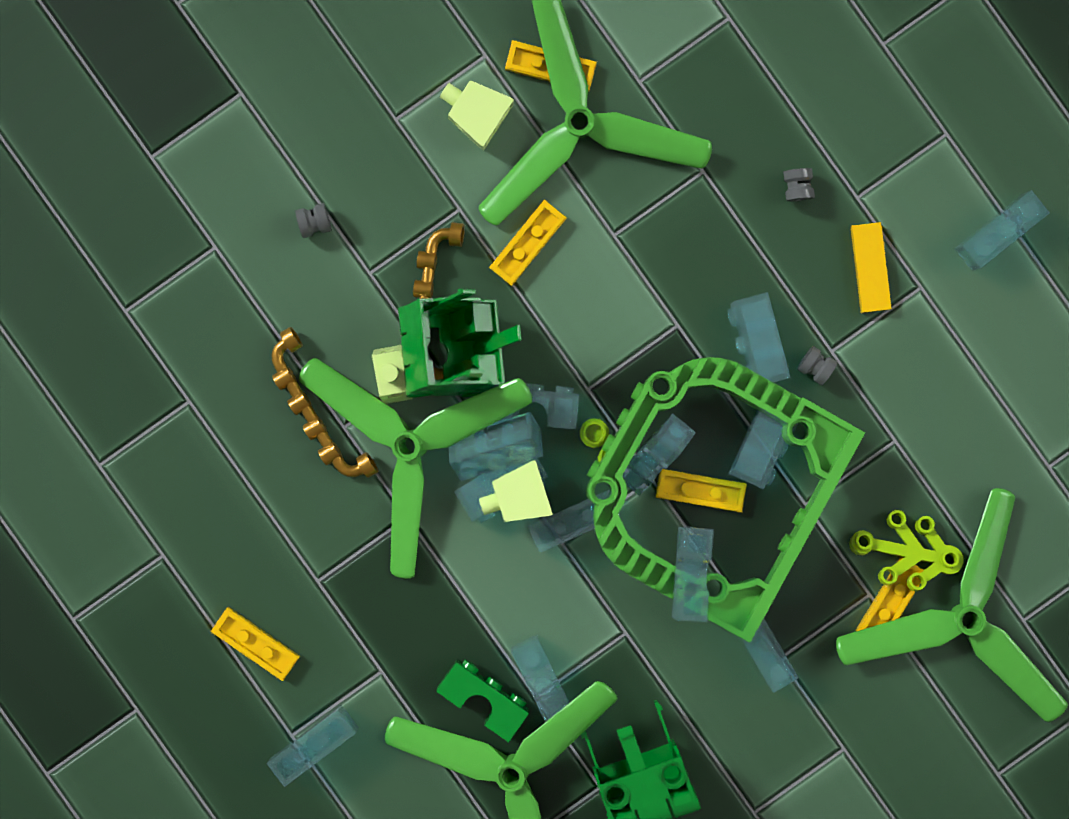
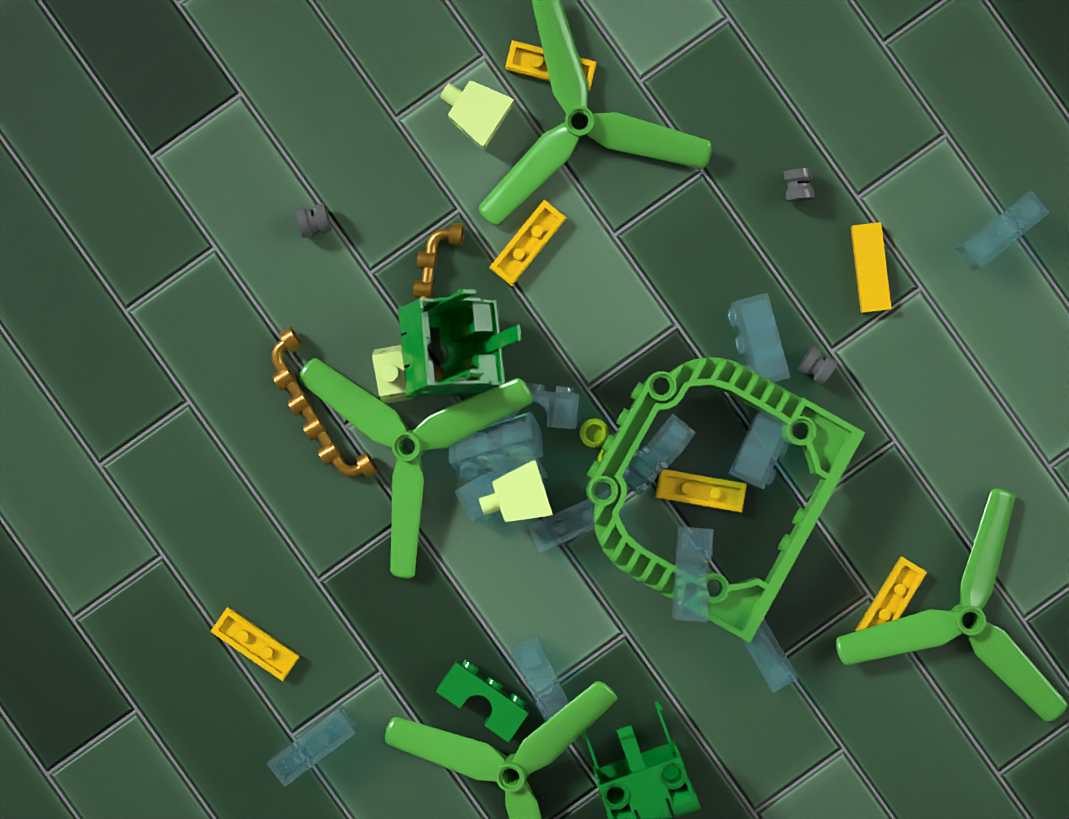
(911, 551): lime plant -> none

